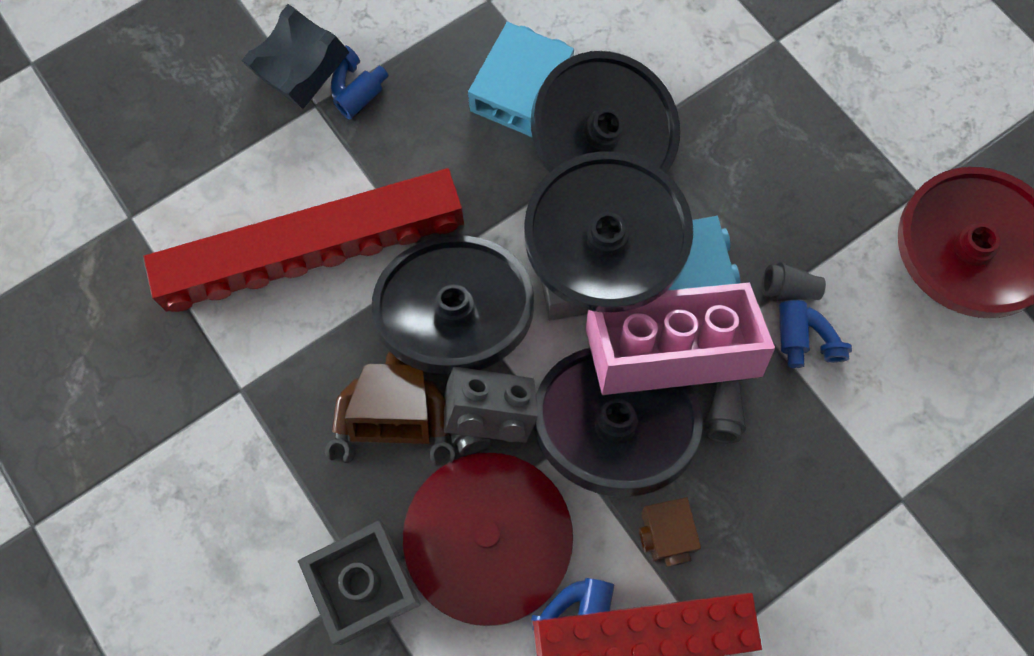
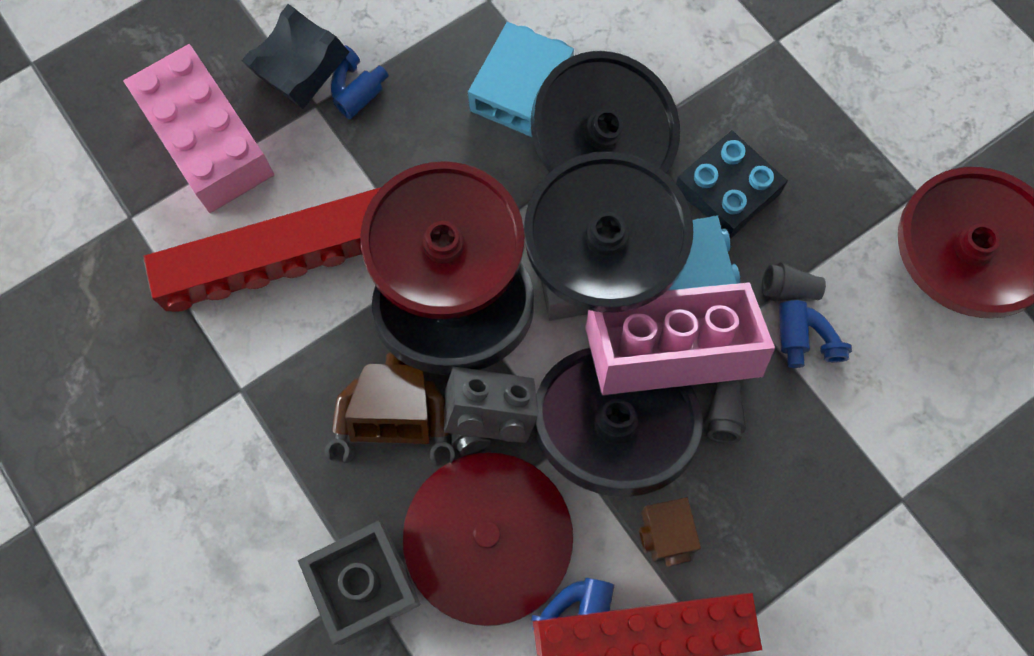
(199, 128): none -> bright pink brick
(442, 240): none -> dark red dish
(731, 183): none -> black brick

